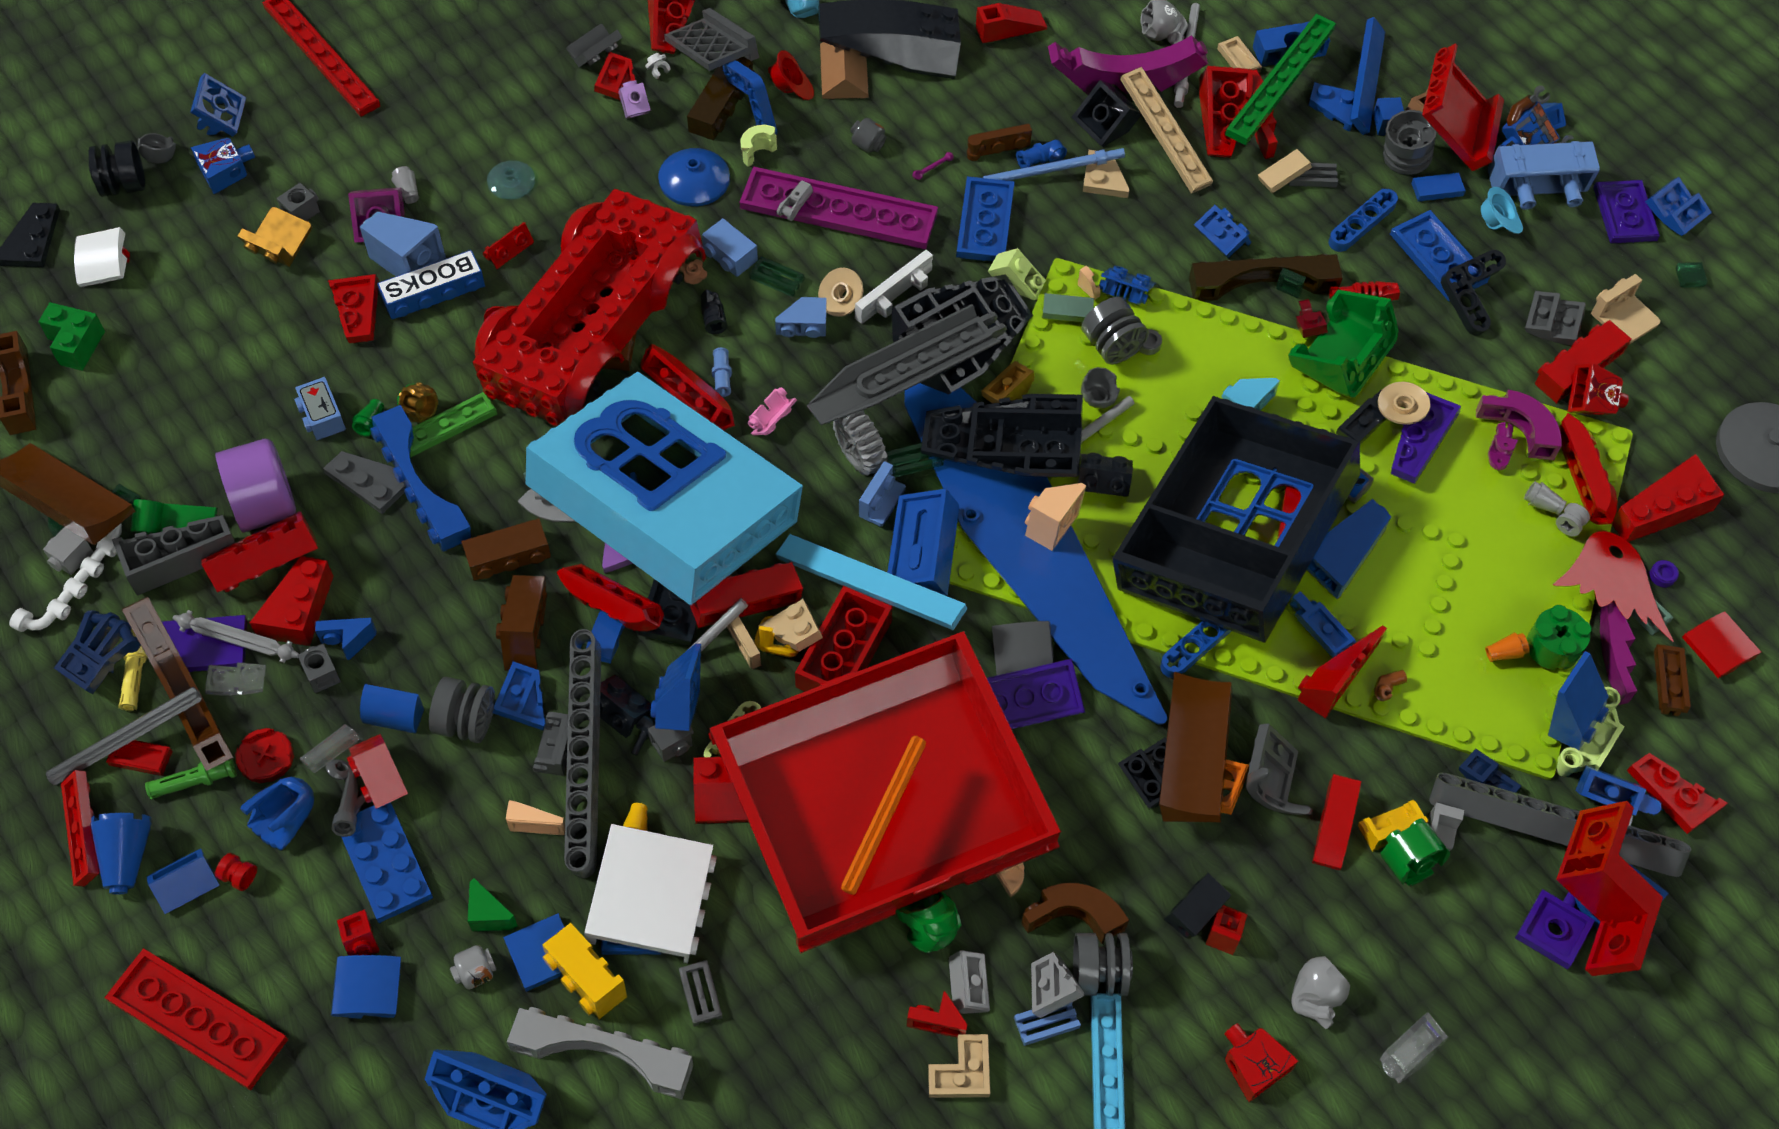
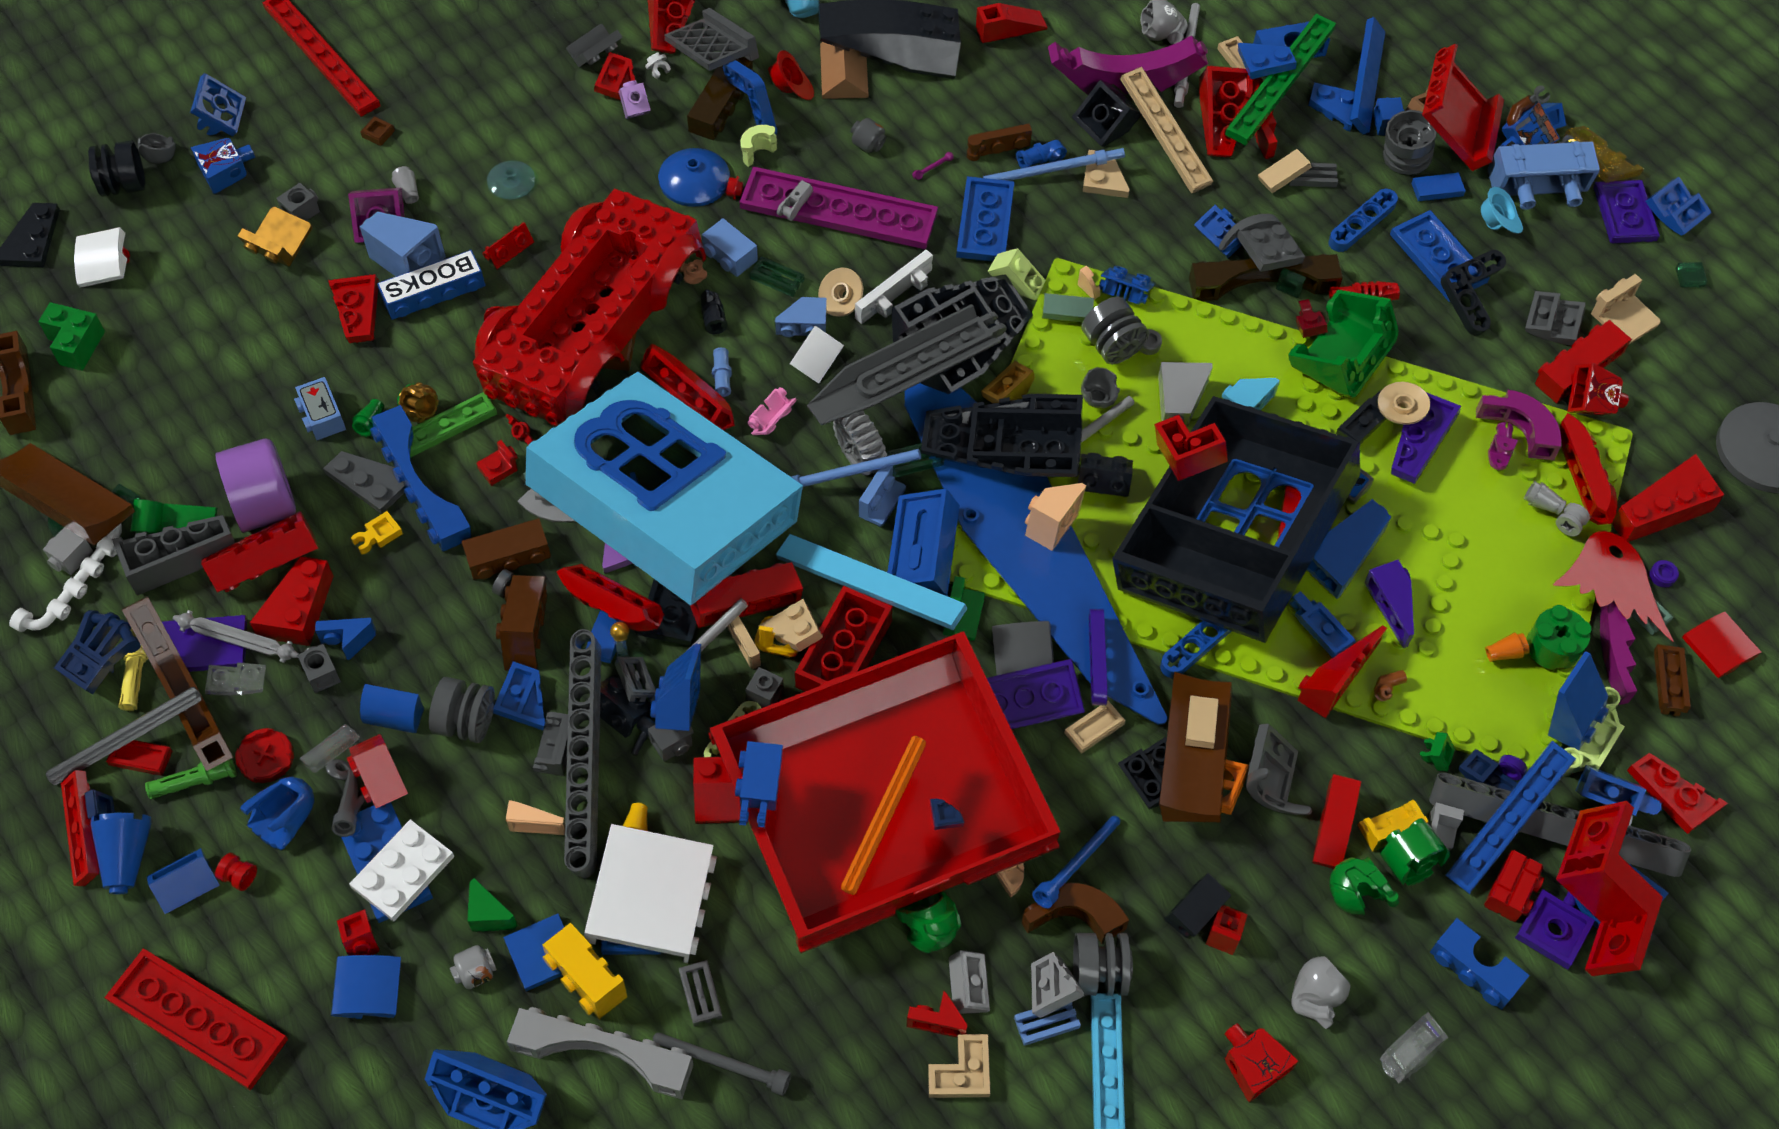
(98, 803): none -> dark blue tile
(377, 131): none -> reddish brown tile
(379, 530): none -> yellow plate
(401, 870): none -> white plate
(498, 464): none -> red bracket
(504, 579): none -> flat silver tile
(520, 430): none -> red piece
(620, 632): none -> pearl gold piece
(631, 678): none -> dark grey tile
(734, 187): none -> red plate
(759, 780): none -> blue hinge
(765, 688): none -> dark grey brick
(776, 1080): none -> dark grey piece
(816, 354): none -> white sticker
(858, 468): none -> medium blue bar
(945, 815): none -> dark blue tile
(974, 602): none -> green panel
(1048, 892): none -> blue piece
(1094, 727): none -> tan tile
(1097, 649): none -> dark purple beam
(1182, 388): none -> light grey slope
(1190, 451): none -> red brick
(1201, 722): none -> tan tile
(1265, 242): none -> dark grey piece
(1266, 59): none -> blue wing
(1356, 879): none -> green helmet
(1392, 592): none -> dark purple slope
(1441, 751): none -> green tile
(1495, 983): none -> blue arch
(1510, 817): none -> blue tile
(1512, 767): none -> dark purple tile
(1514, 886): none -> red brick
(1611, 164): none -> clear yellow wing

